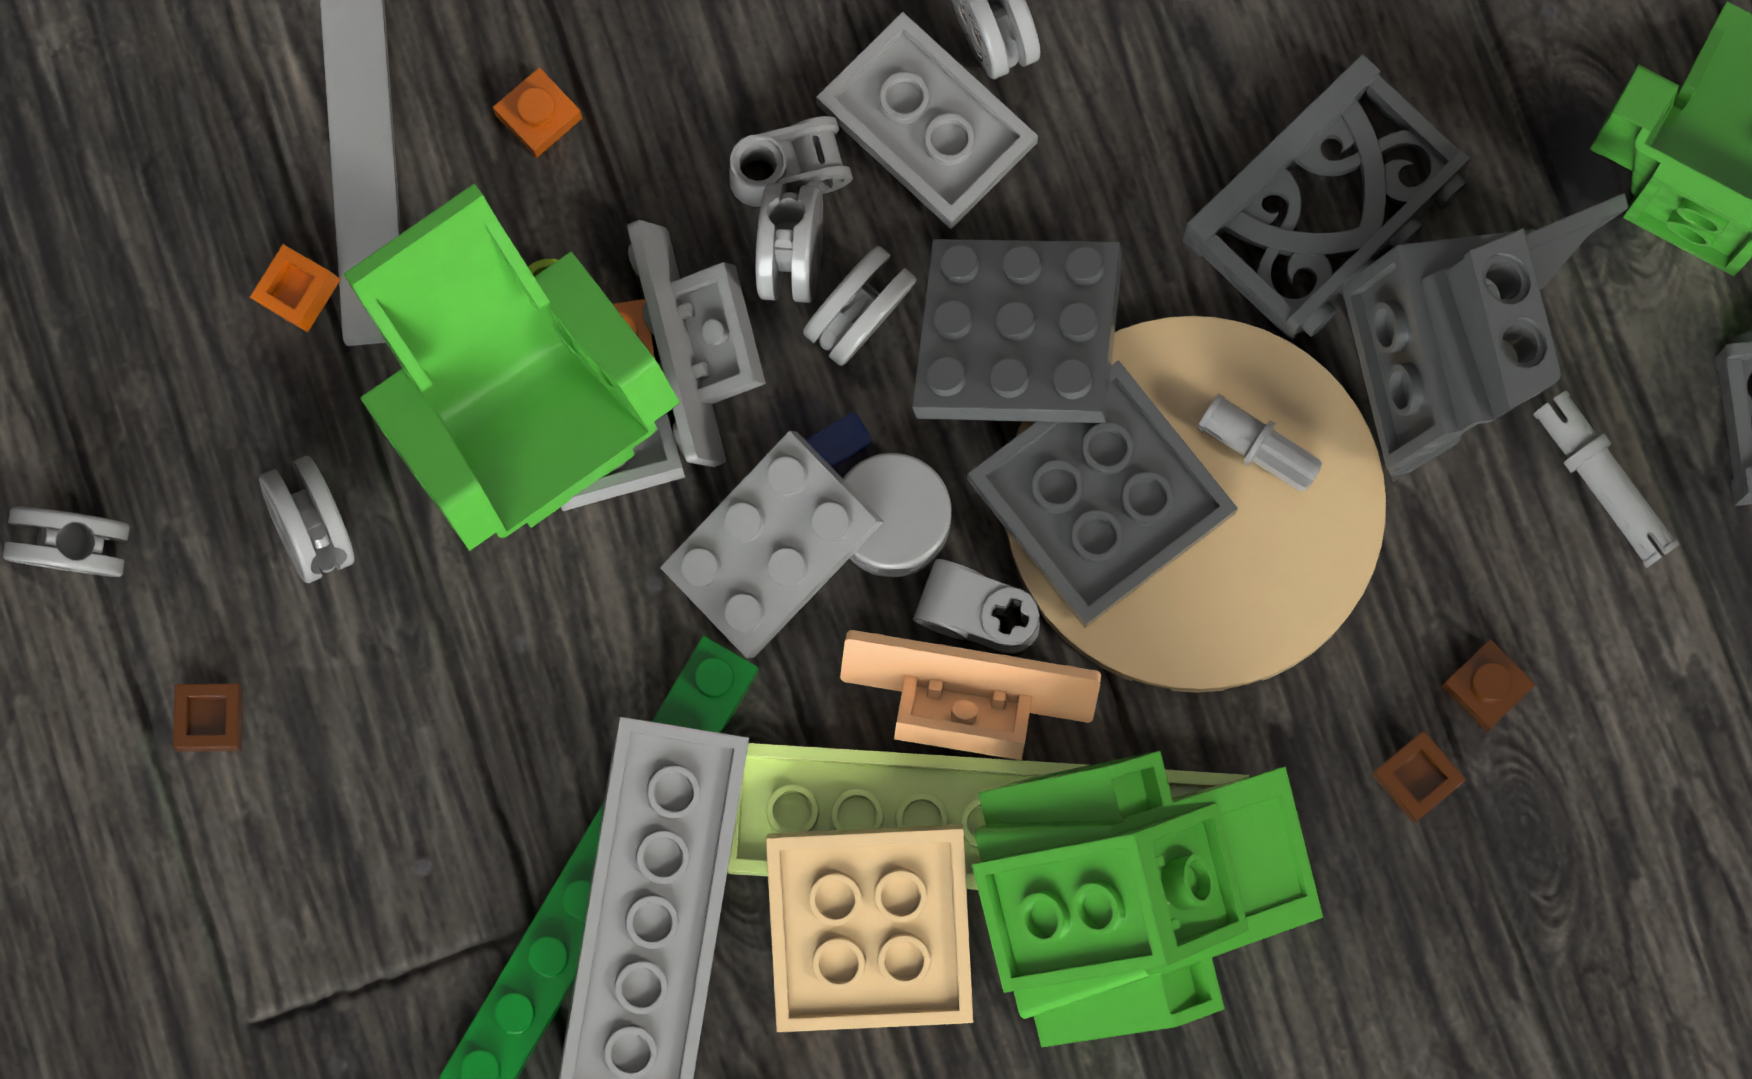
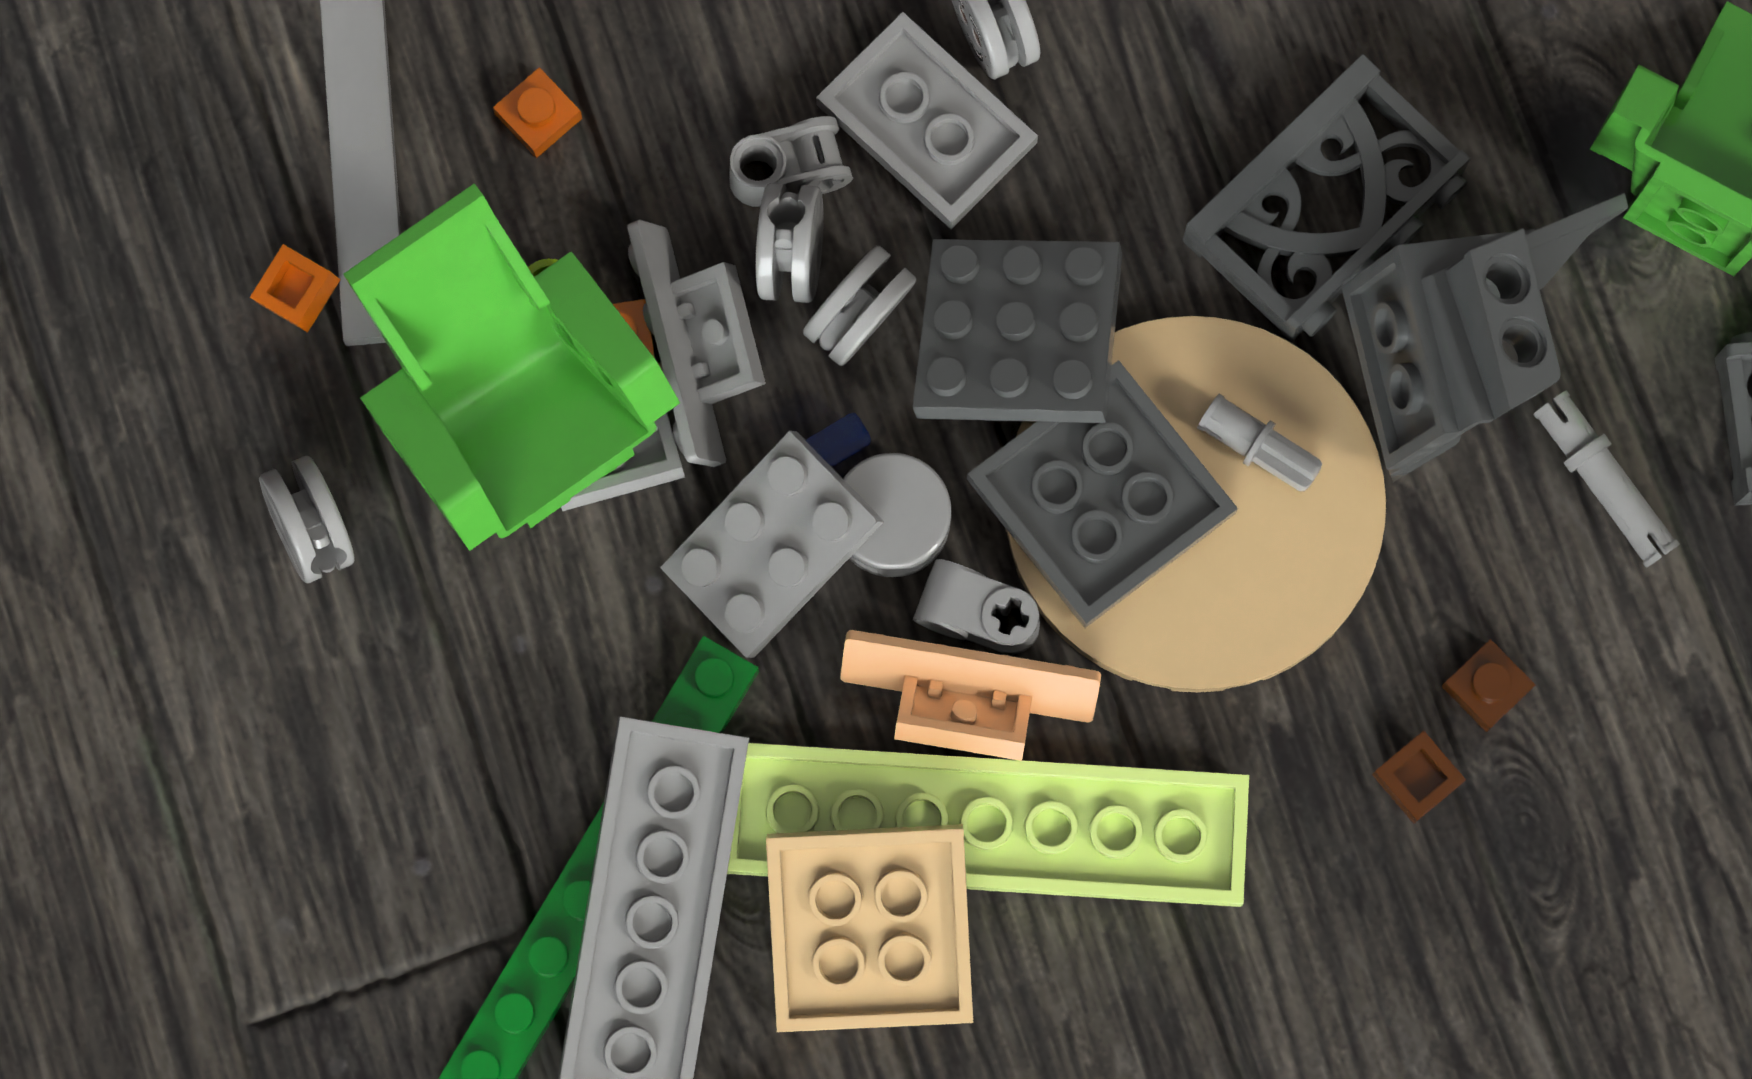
(67, 541): light grey head -> none
(208, 717): reddish brown plate -> none
(1120, 895): bright green piece -> none

